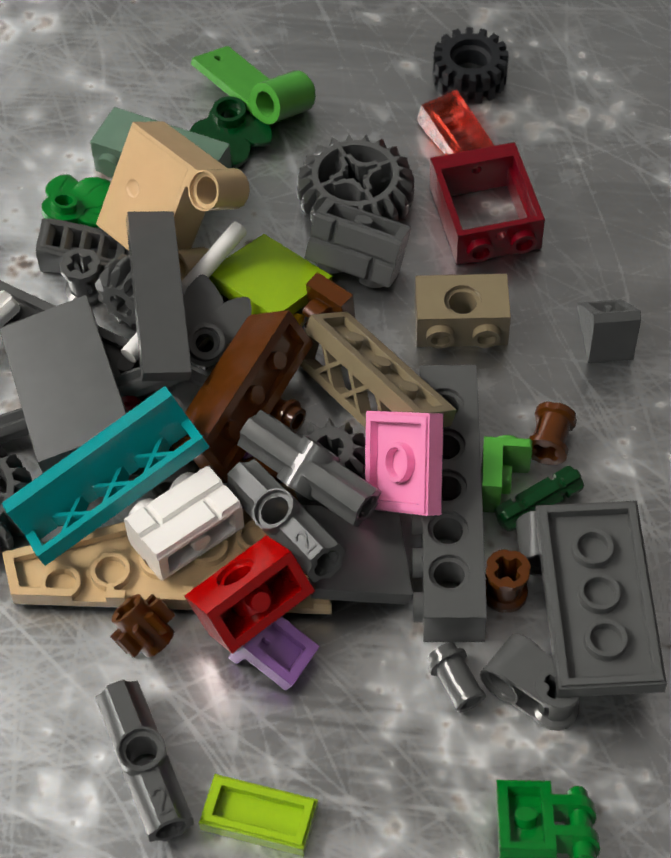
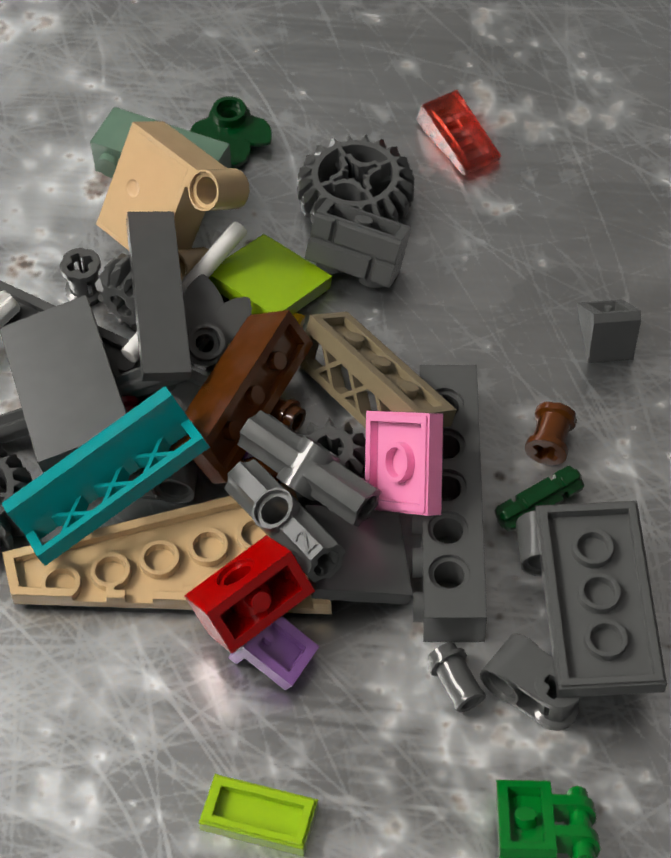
(69, 235): dark grey slope -> none
(75, 200): green plate -> none
(142, 625): reddish brown gear -> none
(151, 785): dark grey piece -> none
(183, 521): white brick -> none
(264, 97): bright green door -> none
(326, 297): reddish brown tile -> none
(462, 310): dark tan brick -> none
(470, 49): black tyre -> none
(497, 168): dark red window -> none
(499, 460): bright green bracket -> none
(507, 580): reddish brown bush -> none

